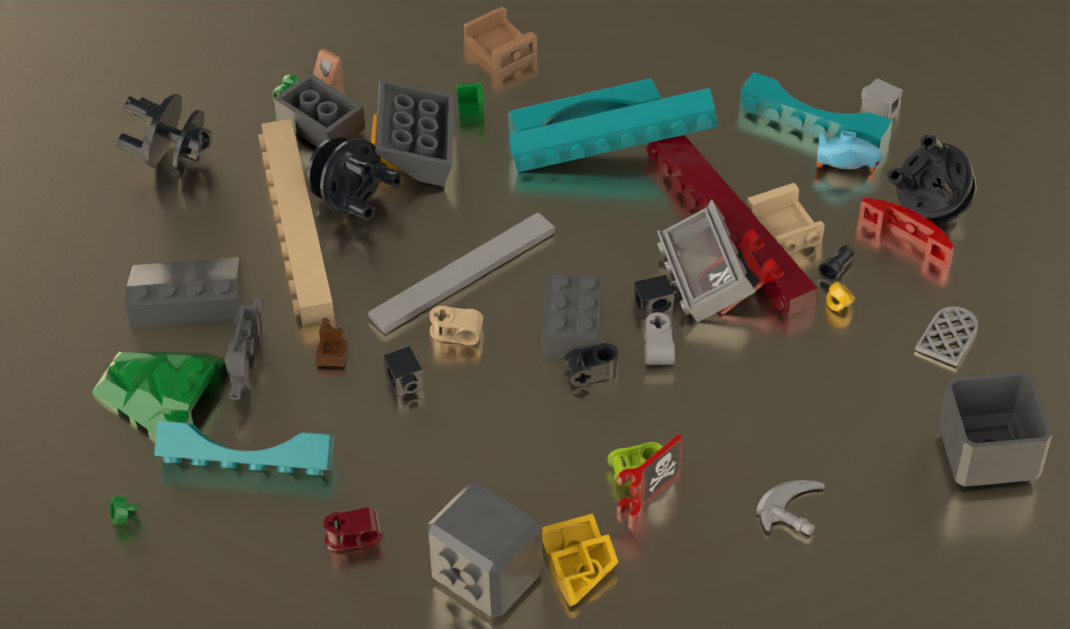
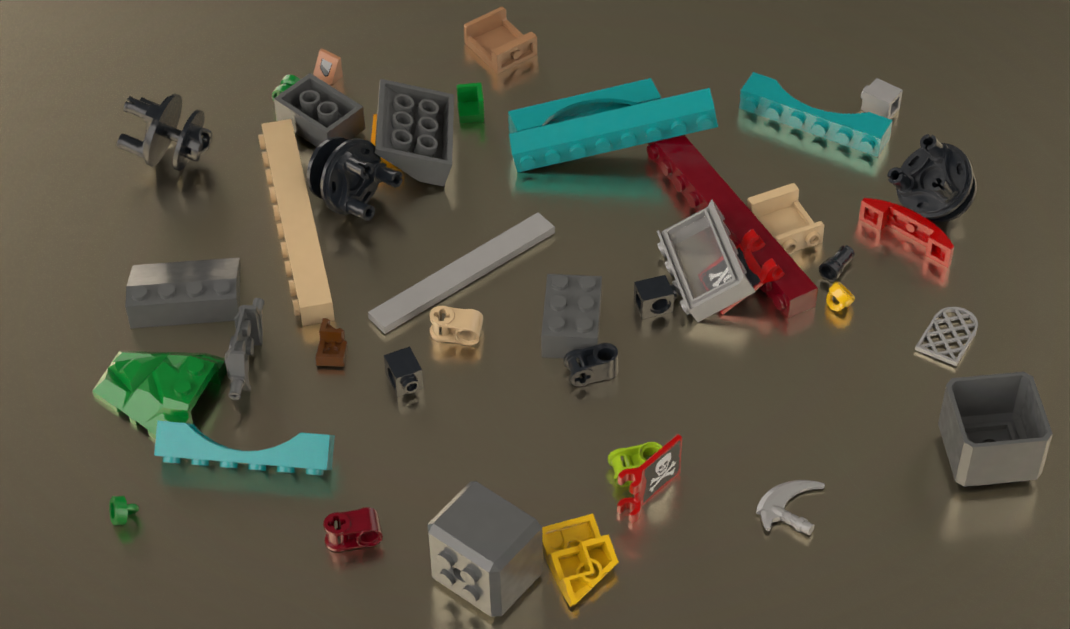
(658, 341): light grey piece -> none
(848, 152): medium azure animal -> none

